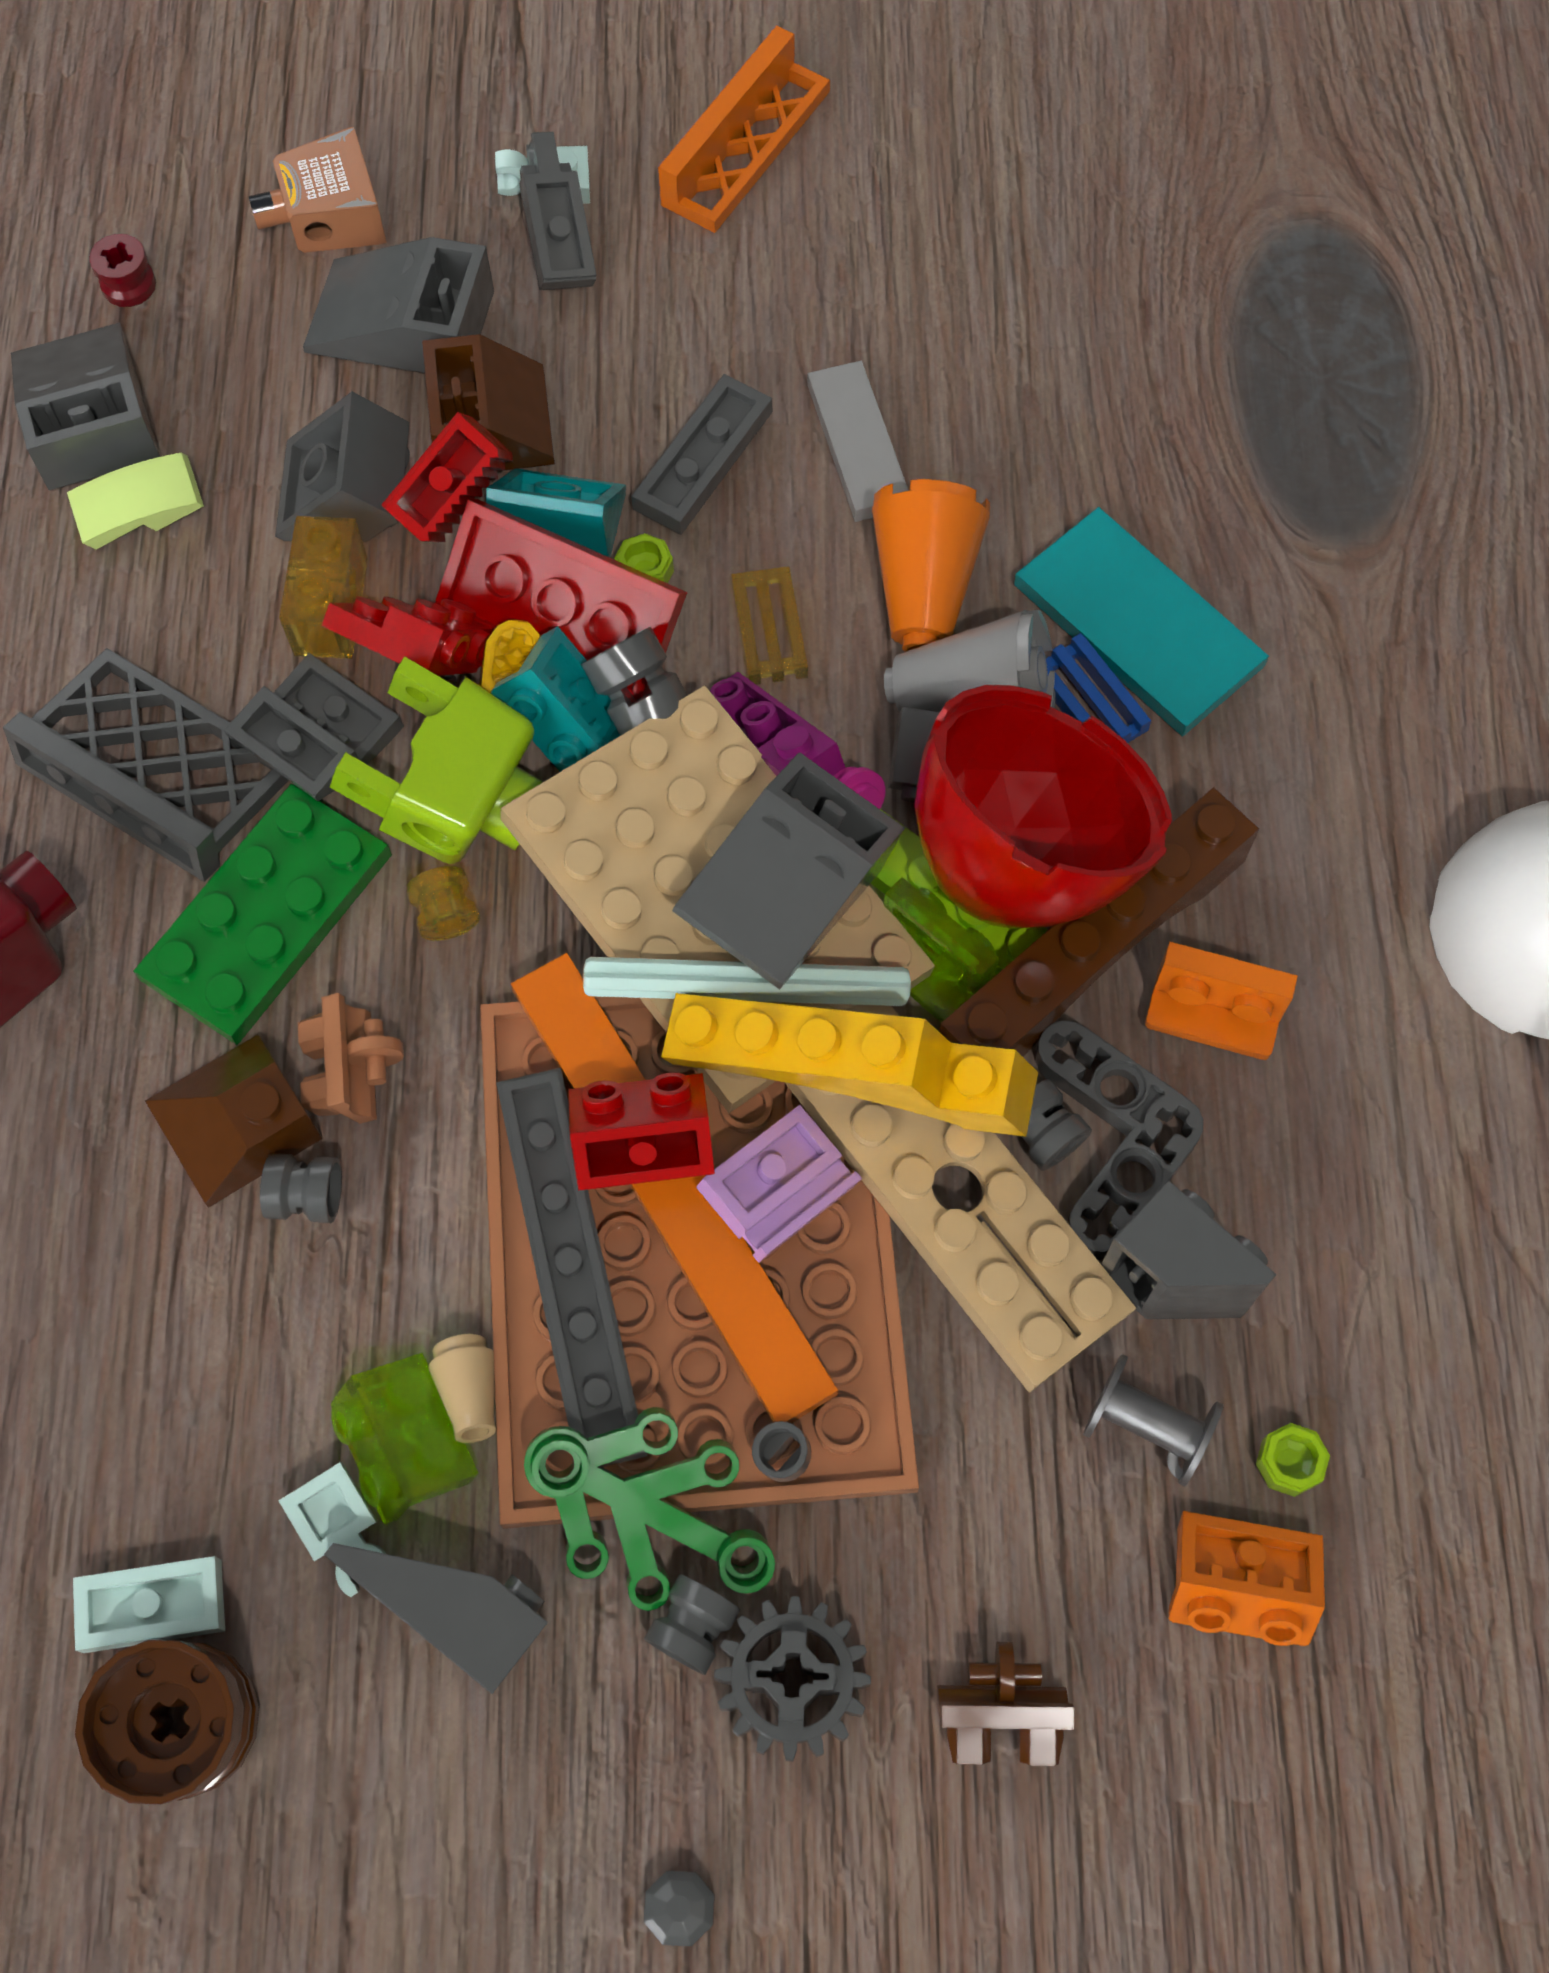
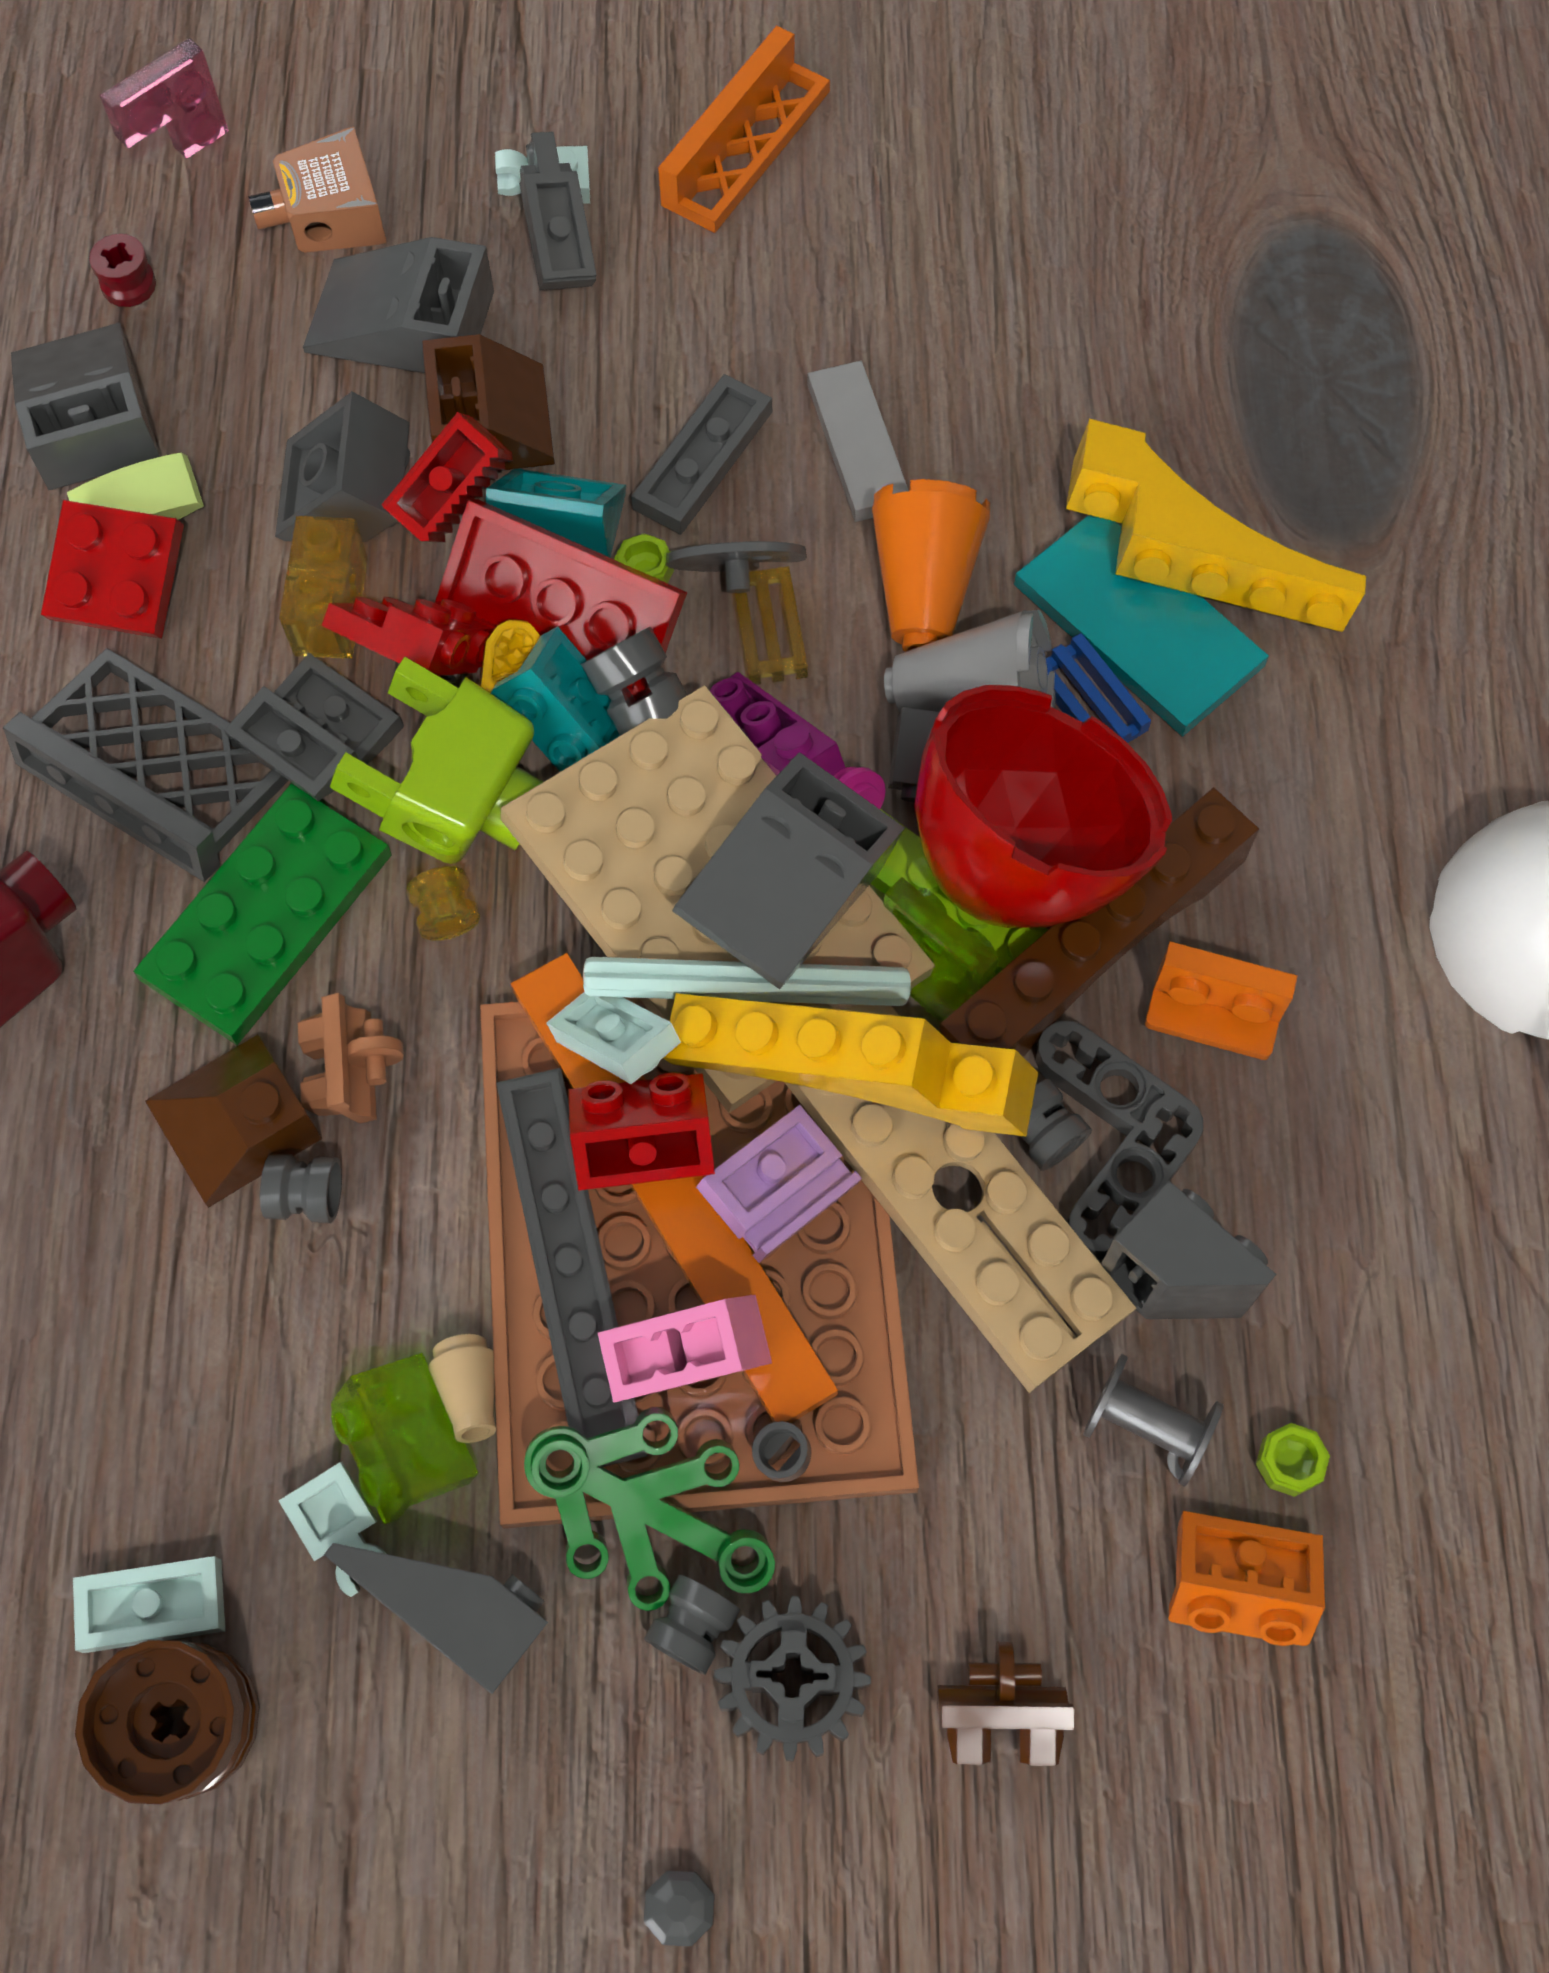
(112, 569): none -> red plate
(168, 92): none -> clear pink plate
(614, 1034): none -> light aqua plate
(684, 1347): none -> bright pink brick
(734, 559): none -> dark grey piece
(1191, 545): none -> yellow arch

